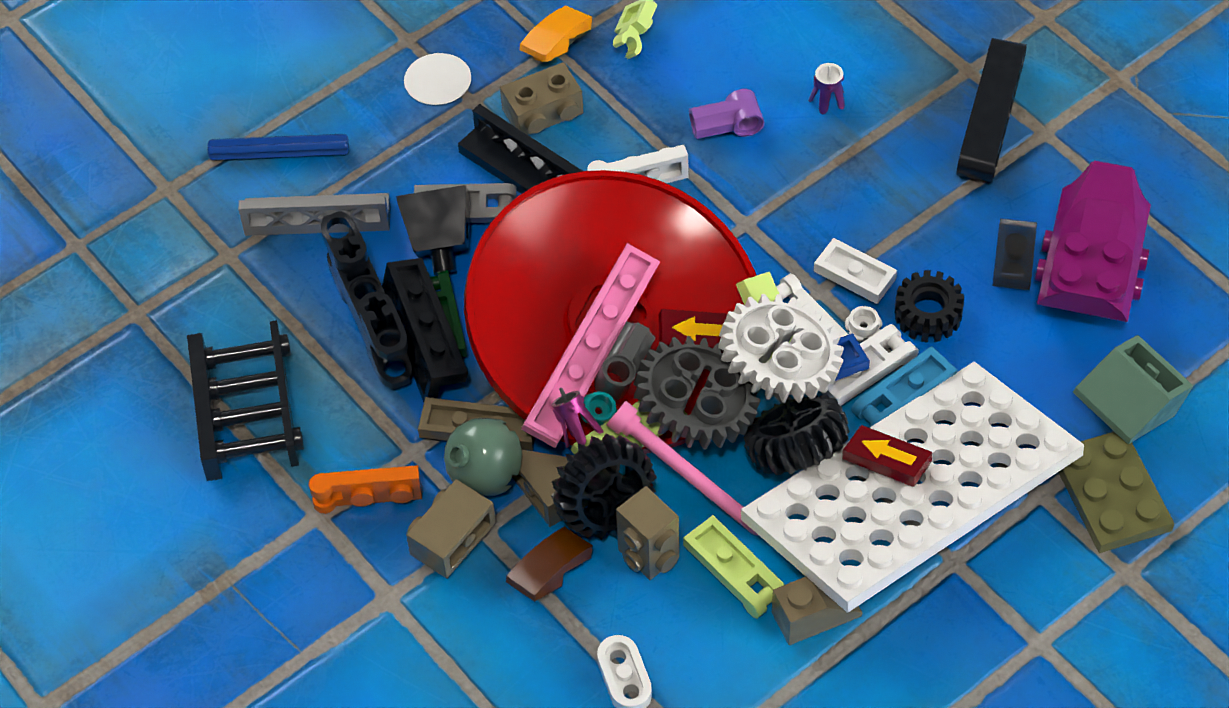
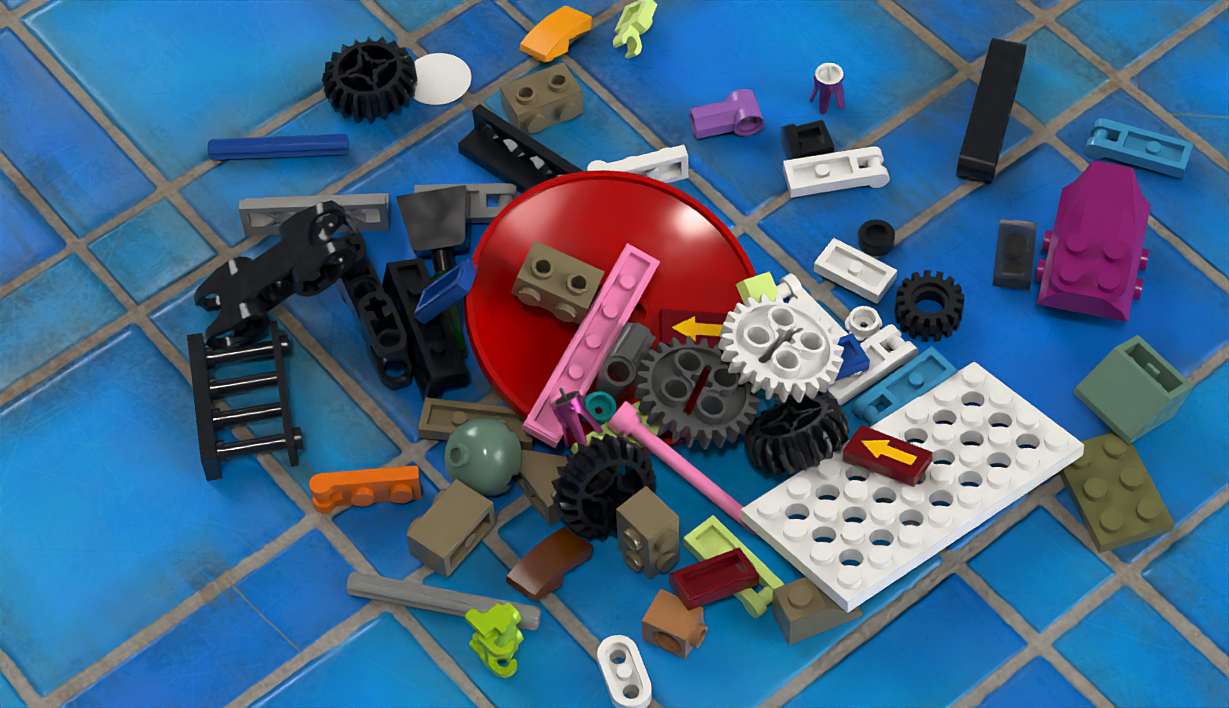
(294, 265): none -> black piece
(369, 79): none -> black gear
(433, 598): none -> light grey axle
(445, 291): none -> blue tile
(496, 637): none -> lime piece
(557, 283): none -> dark tan brick
(672, 625): none -> medium nougat brick
(713, 578): none -> dark red tile
(806, 140): none -> black tile
(835, 171): none -> white plate
(876, 237): none -> black tile
(1139, 147): none -> dark azure plate

